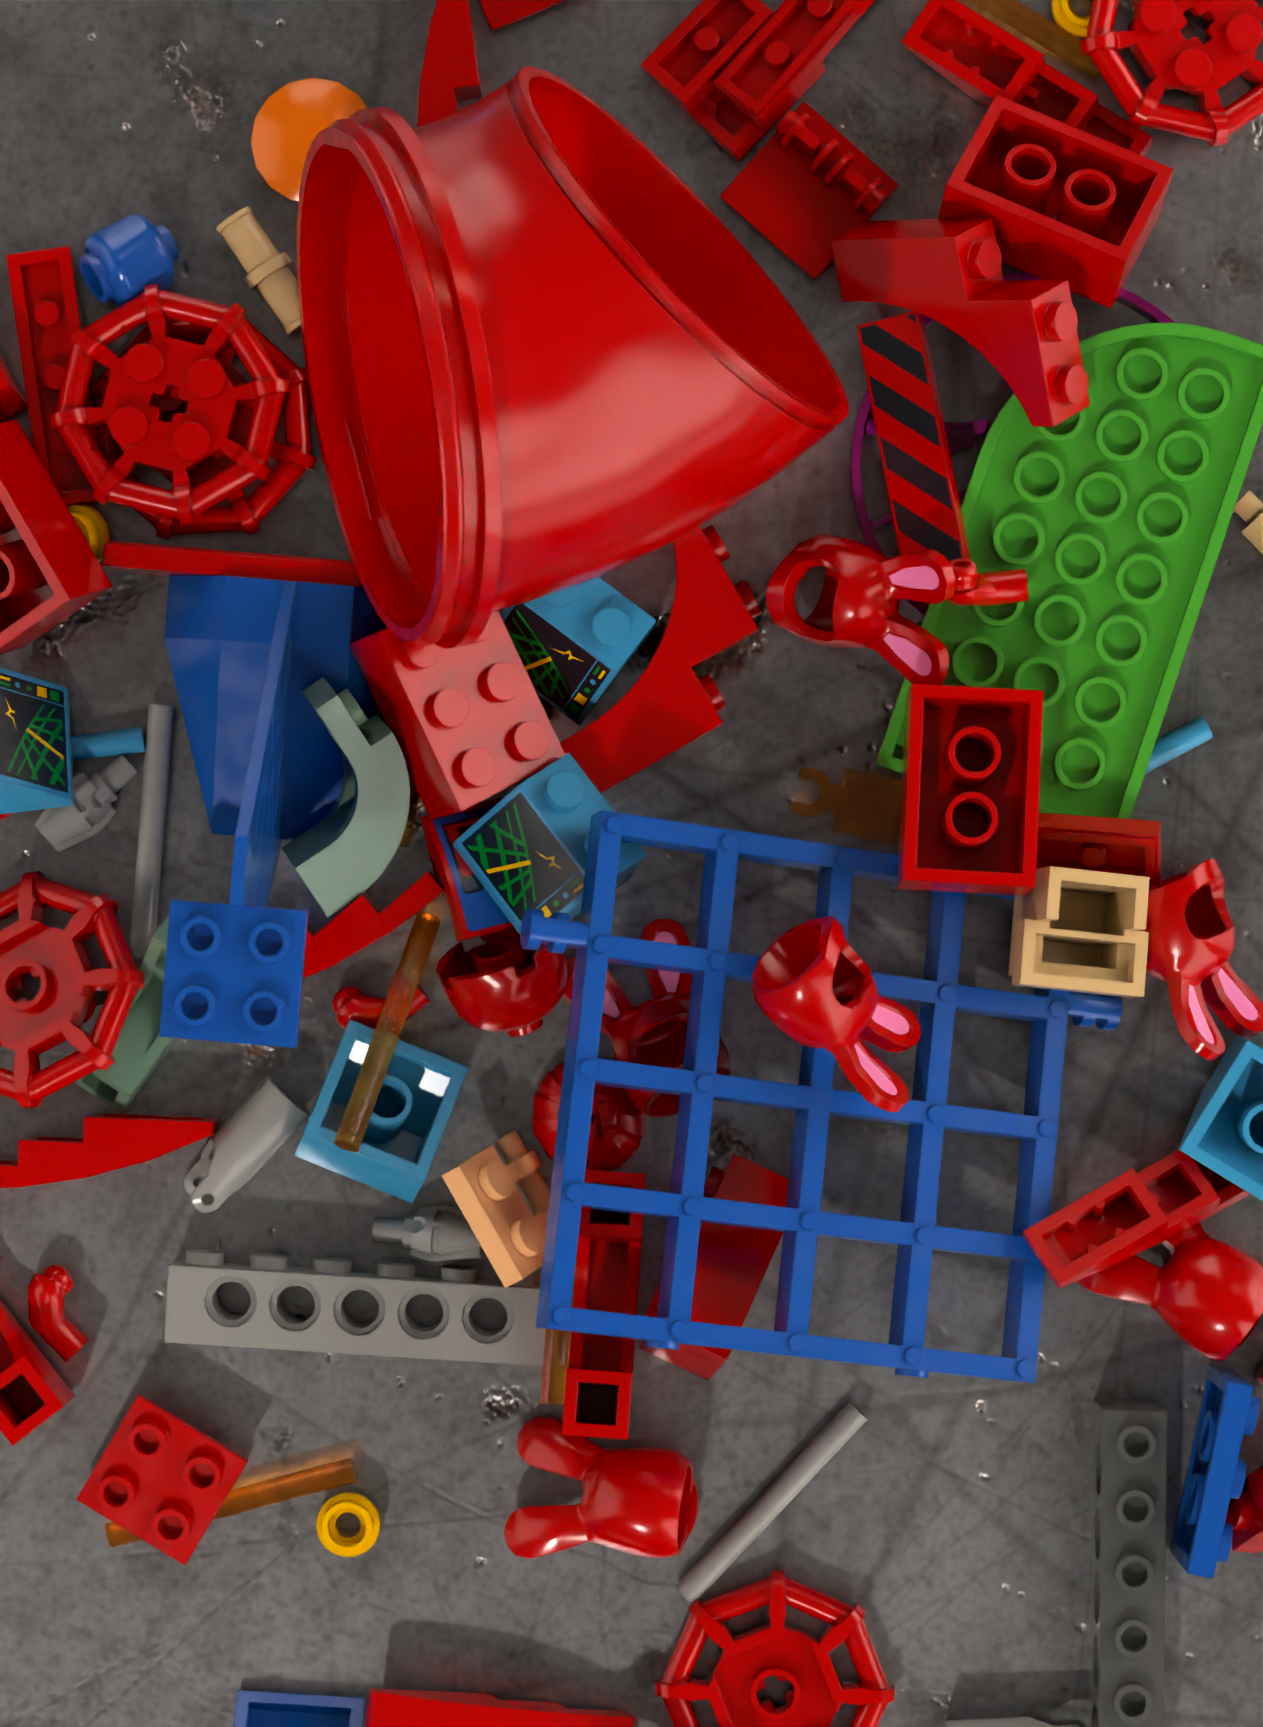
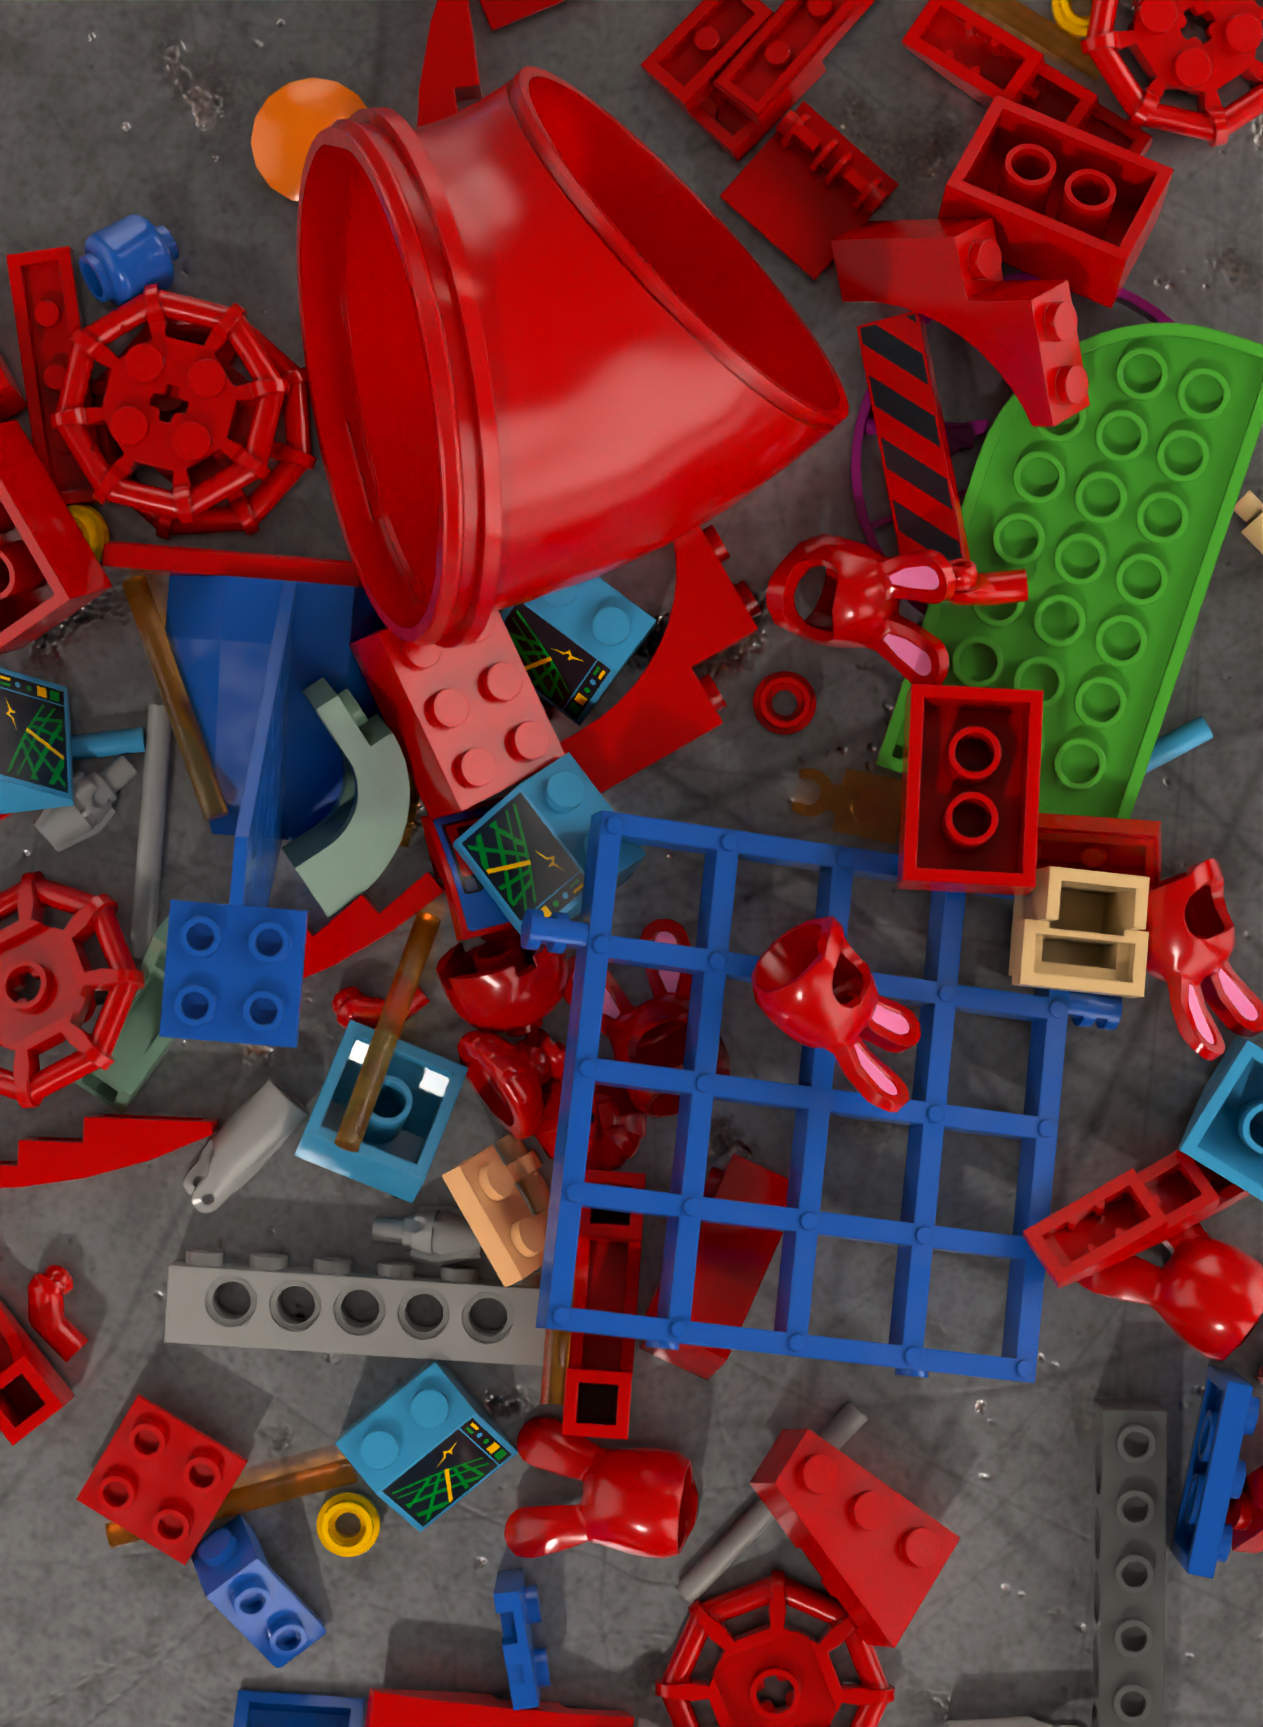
(175, 698): none -> clear orange bar
(253, 1595): none -> blue bracket
(264, 265): tan pin -> none
(426, 1444): none -> dark azure slope
(512, 1076): none -> red hair
(525, 1665): none -> blue wing
(799, 688): none -> red plate
(855, 1530): none -> red wedge

